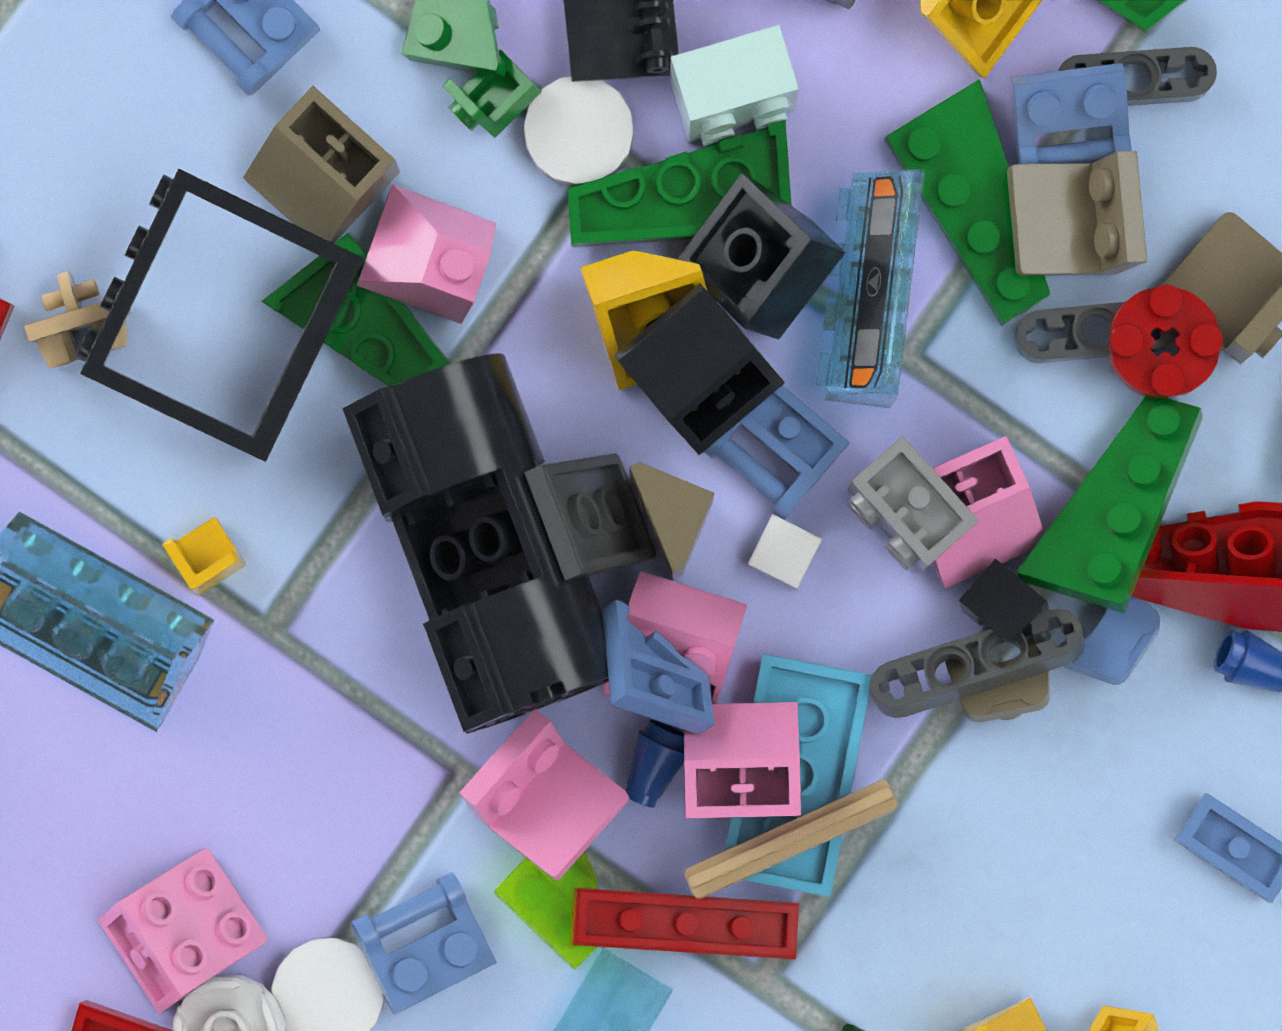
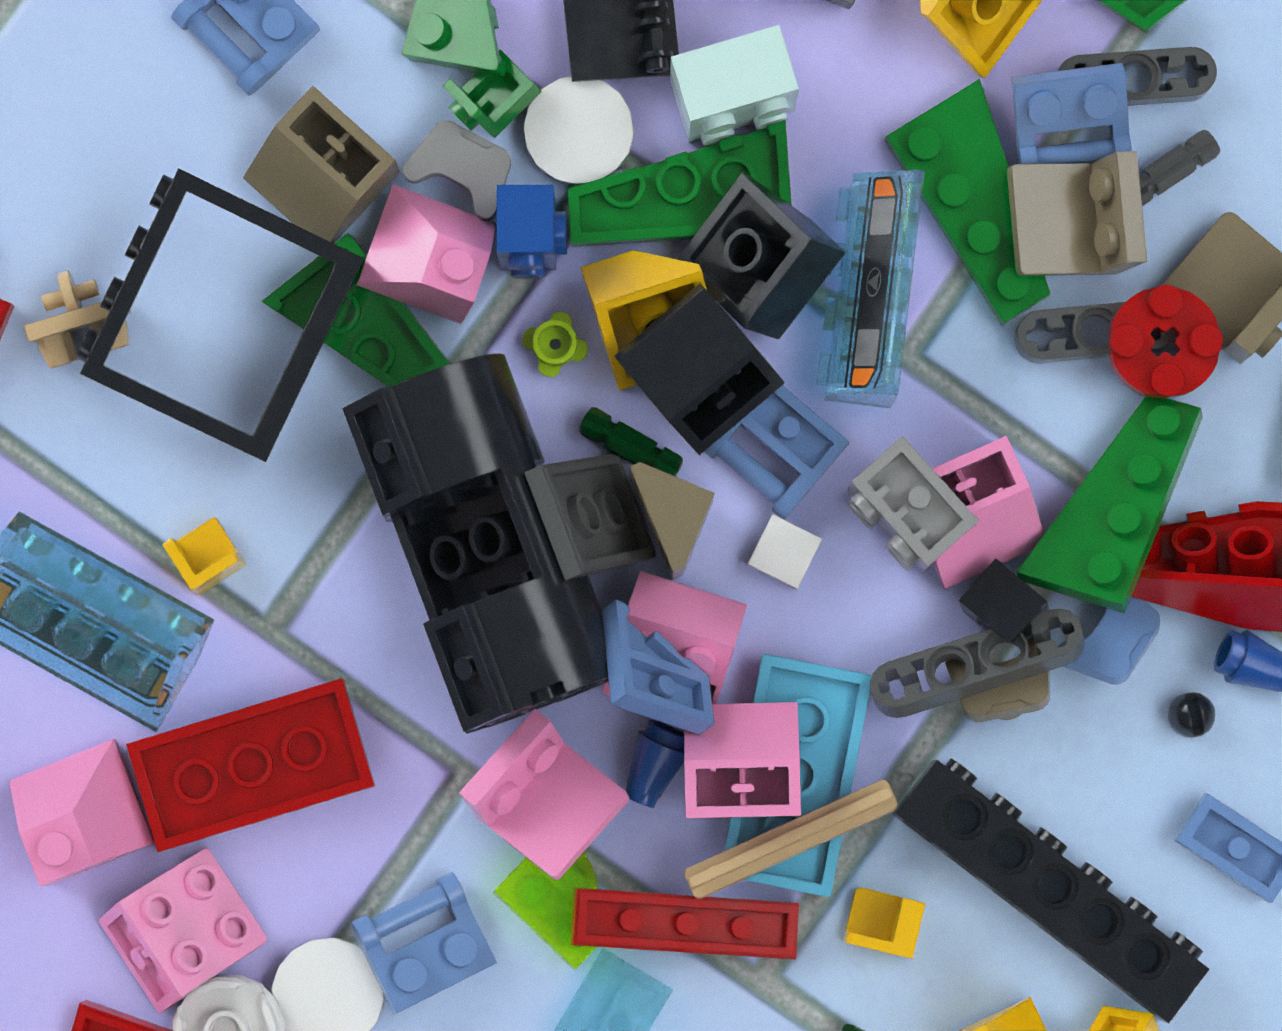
(79, 813): none -> bright pink slope
(250, 765): none -> red plate
(463, 159): none -> light grey piece
(529, 230): none -> blue brick
(539, 342): none -> lime plate
(628, 442): none -> dark green axle
(884, 922): none -> yellow panel
(1158, 990): none -> black brick
(1177, 165): none -> dark grey axle
(1180, 716): none -> black hinge

